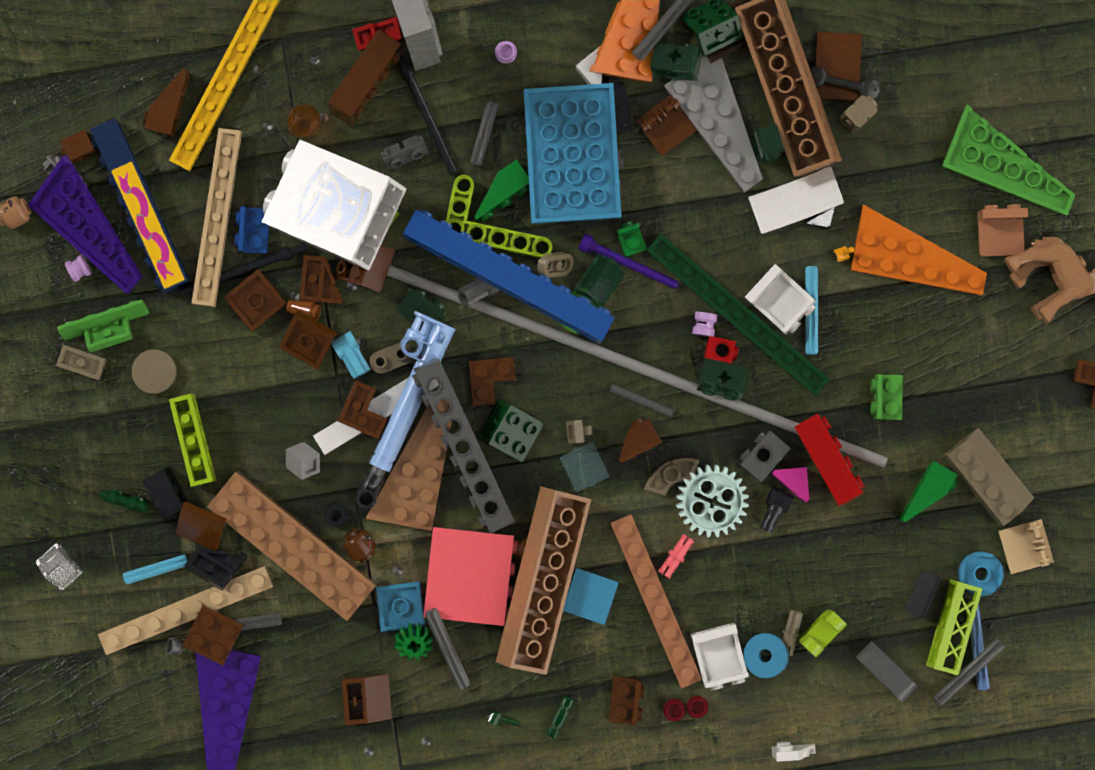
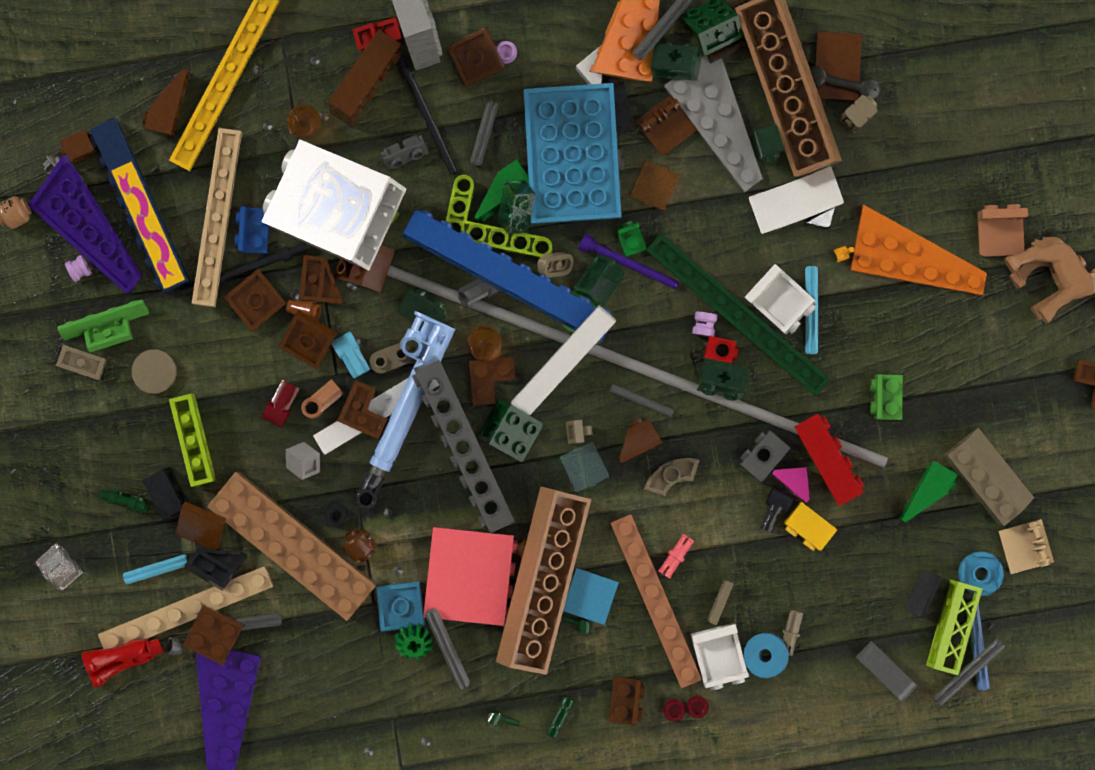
(107, 662): none -> red piece
(278, 409): none -> dark red piece
(323, 398): none -> nougat piece
(366, 699): reddish brown slope -> none
(415, 481): medium nougat wing -> none
(476, 57): none -> reddish brown tile
(485, 343): none -> clear orange hair
(516, 207): none -> clear green brick
(563, 360): none -> white tile
(583, 625): none -> dark green hand
(654, 185): none -> clear orange piece
(704, 519): light aqua gear -> none
(720, 602): none -> dark tan tile
(788, 752): white wing -> none
(809, 526): none -> yellow brick
(822, 632): lime piece -> none
(994, 160): bright green wing -> none

